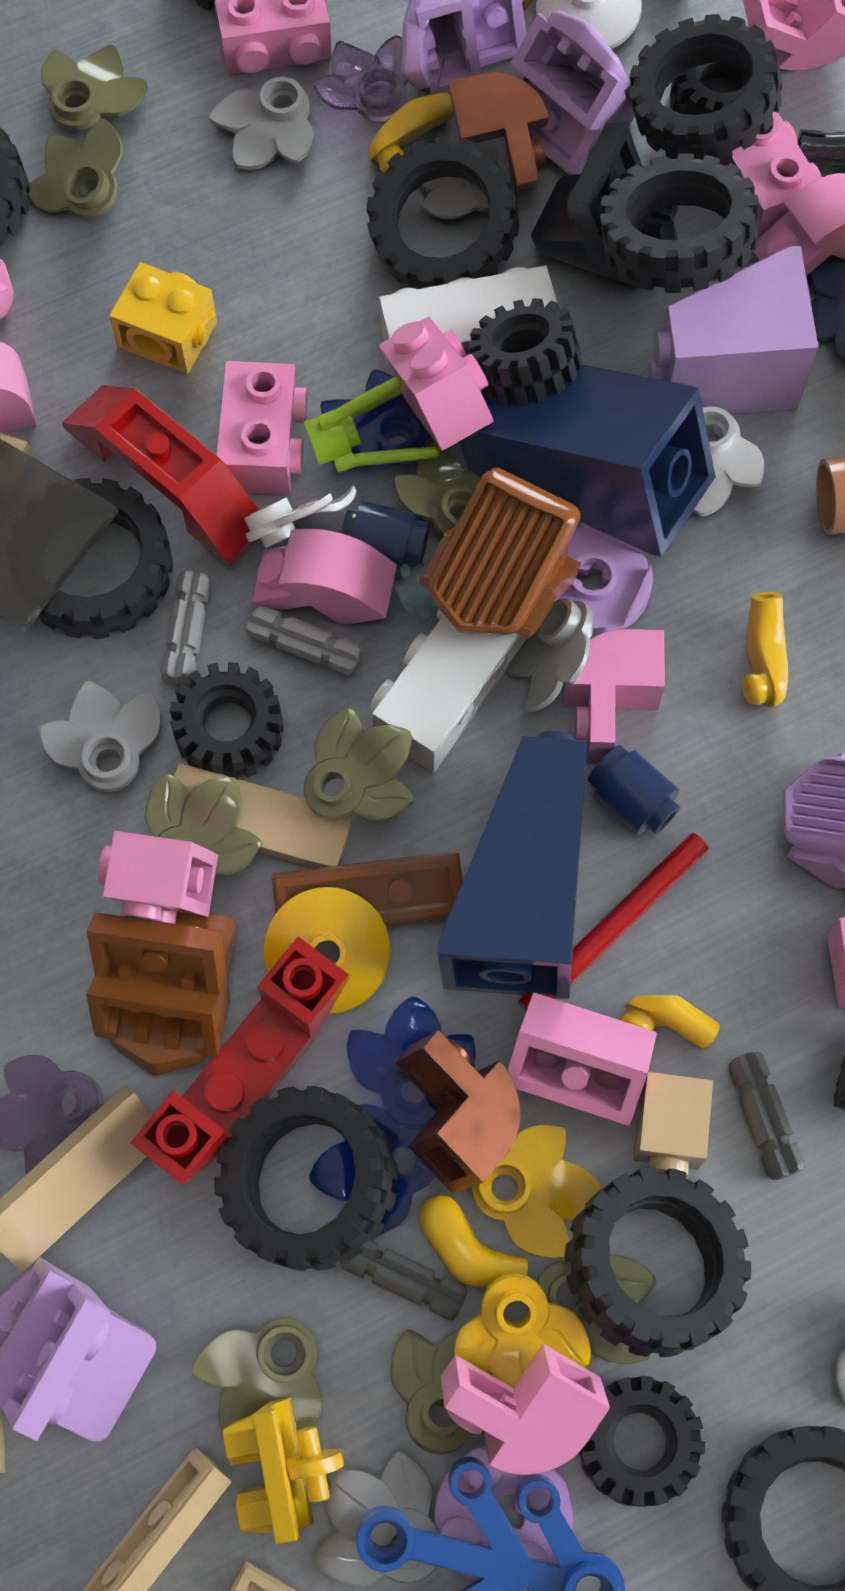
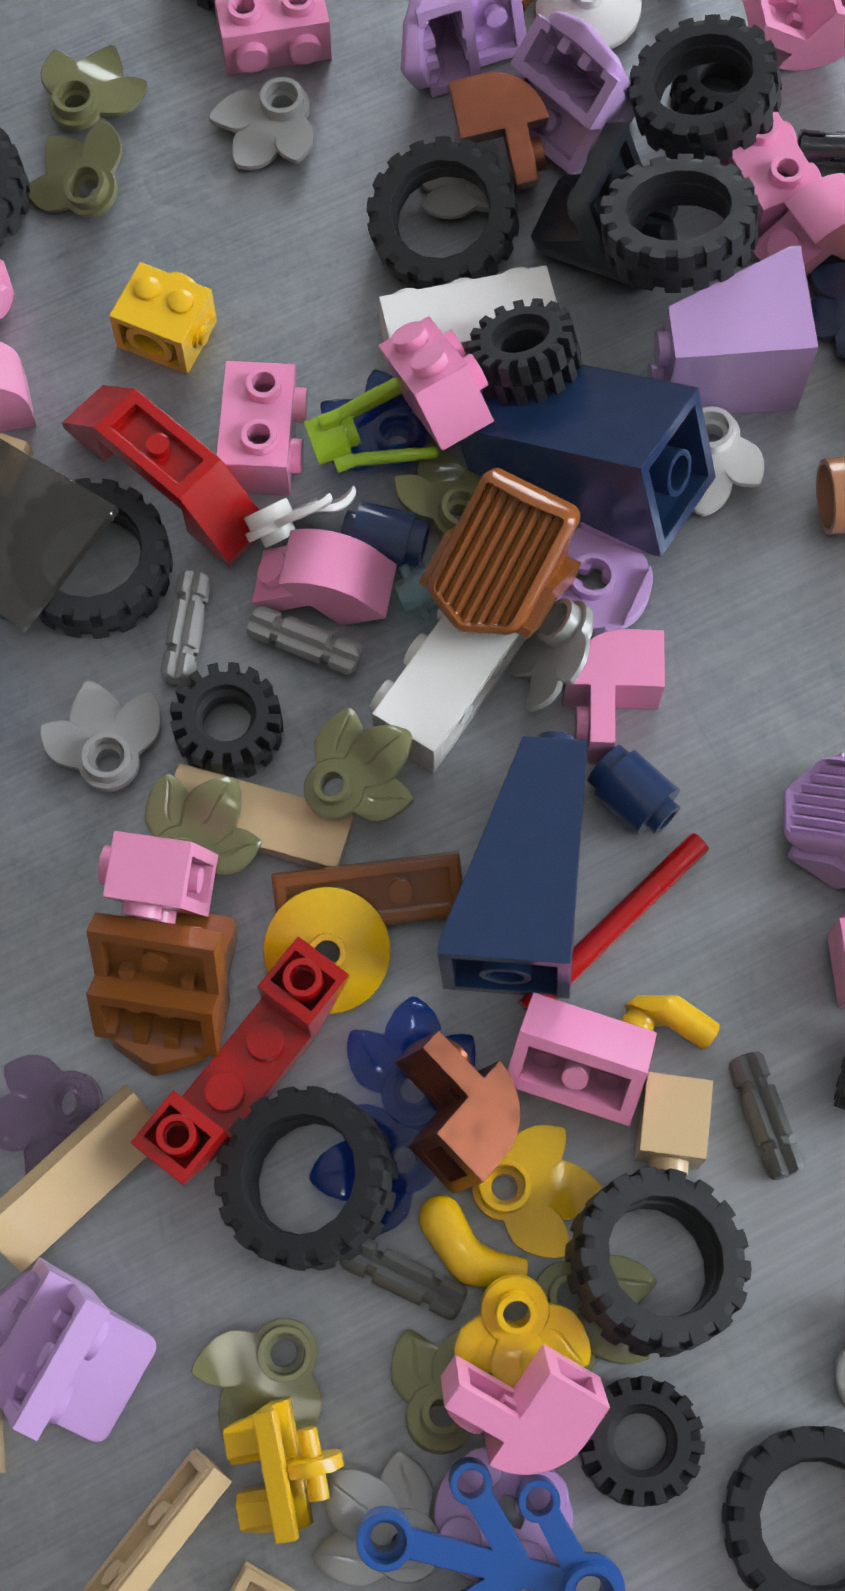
(363, 78): clear purple plate -> none
(408, 124): yellow arm -> none
(766, 651): yellow arm -> none

